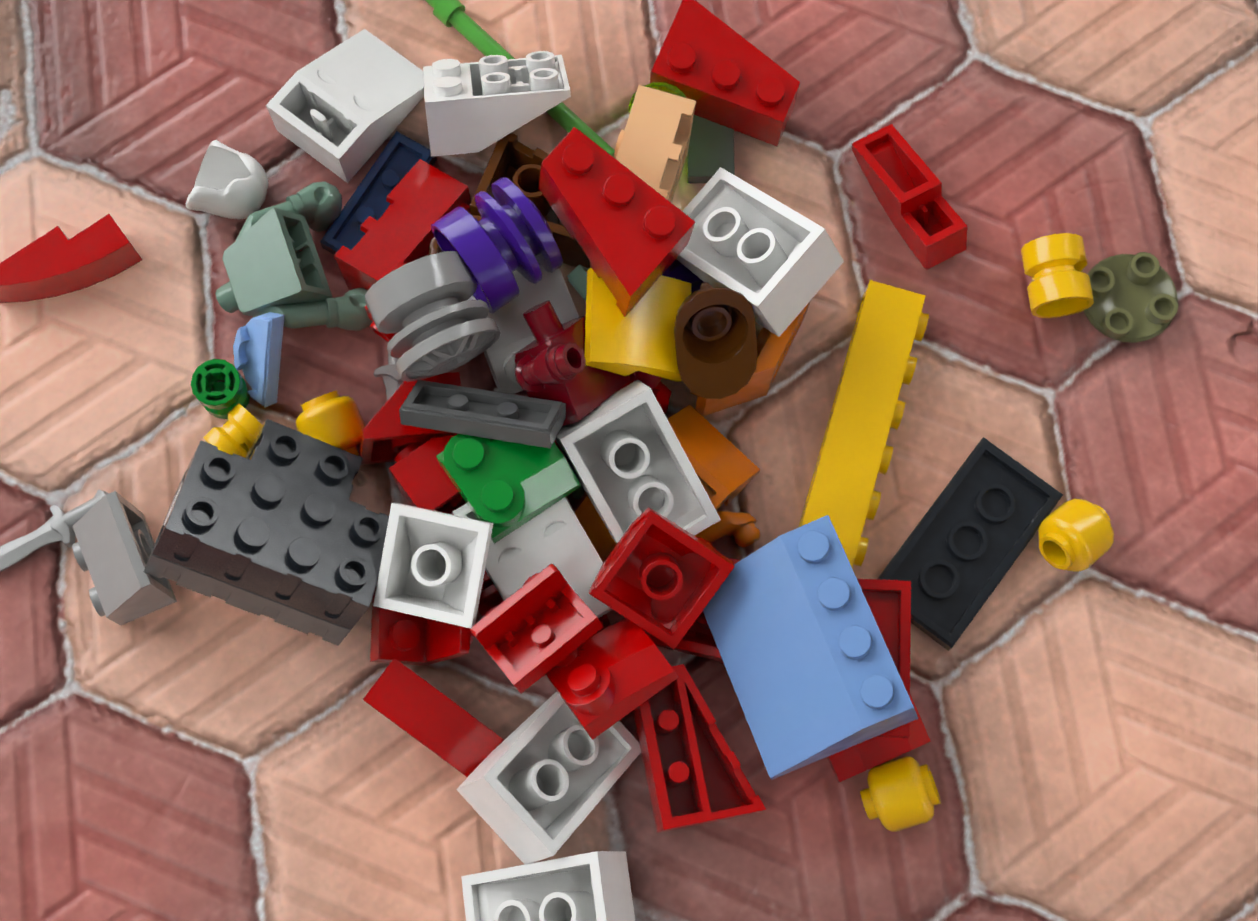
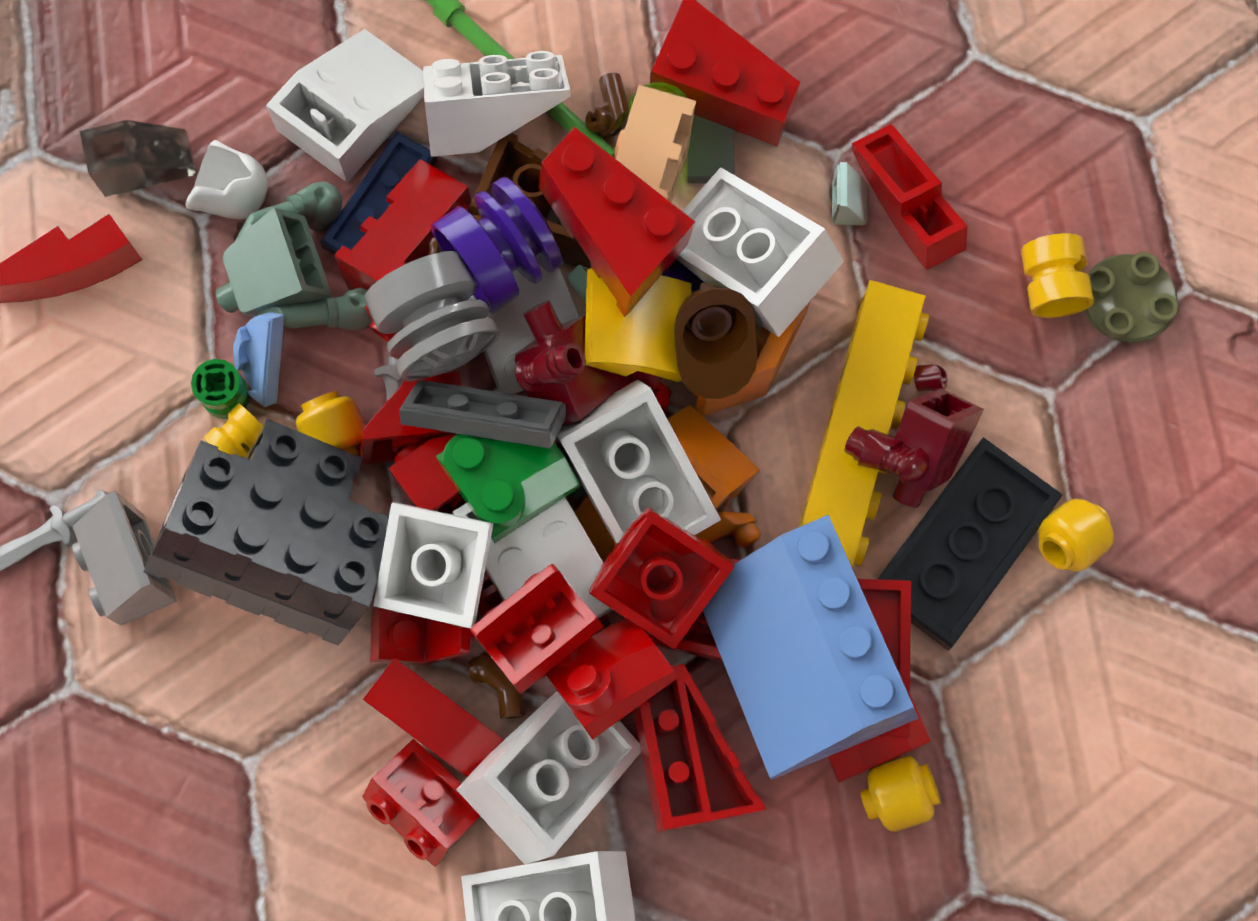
(136, 155): none -> clear smoke slope
(420, 803): none -> red bracket
(485, 670): none -> reddish brown arm
(613, 109): none -> reddish brown arm
(849, 196): none -> light aqua slope
(927, 440): none -> dark red torso

